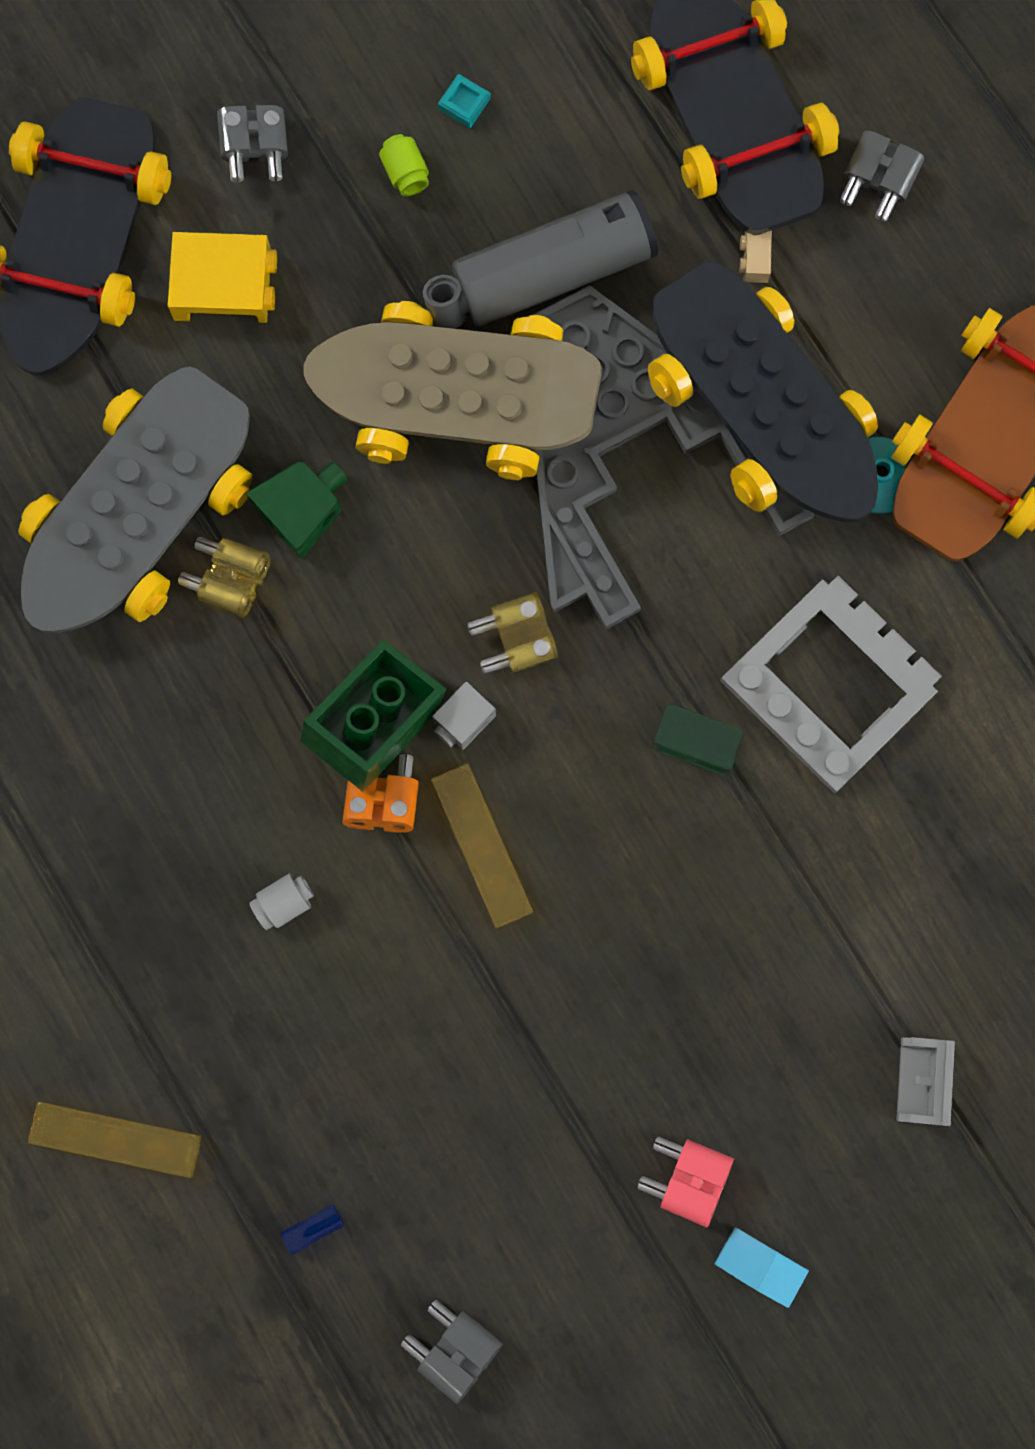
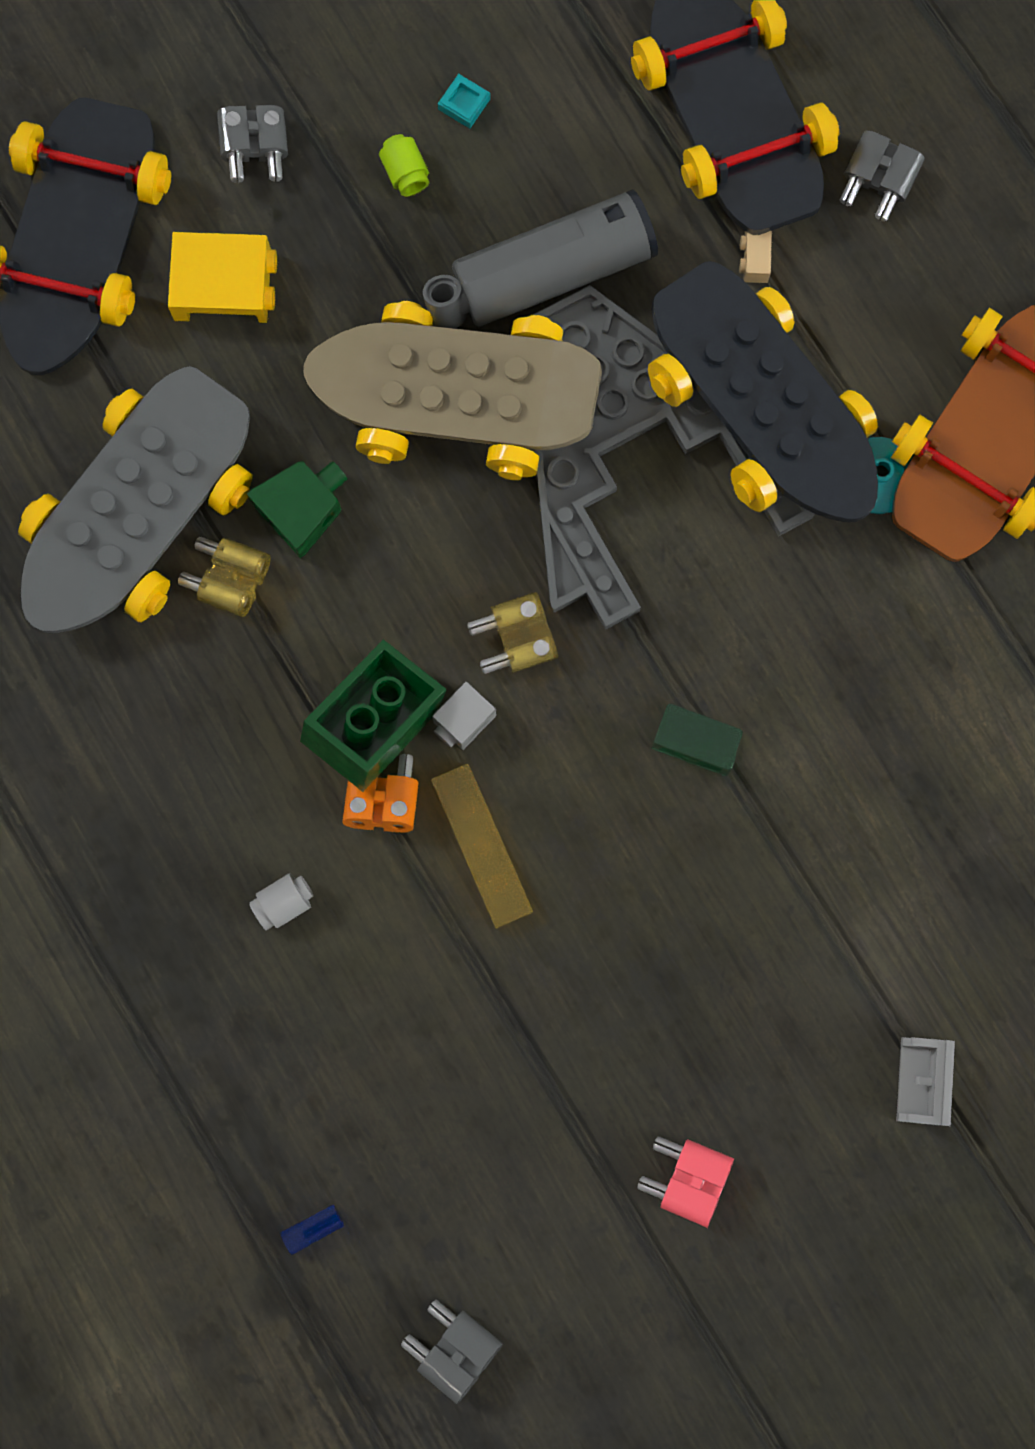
(115, 1139): clear yellow tile -> none
(761, 1267): medium azure slope -> none
(793, 721): light grey hinge -> none

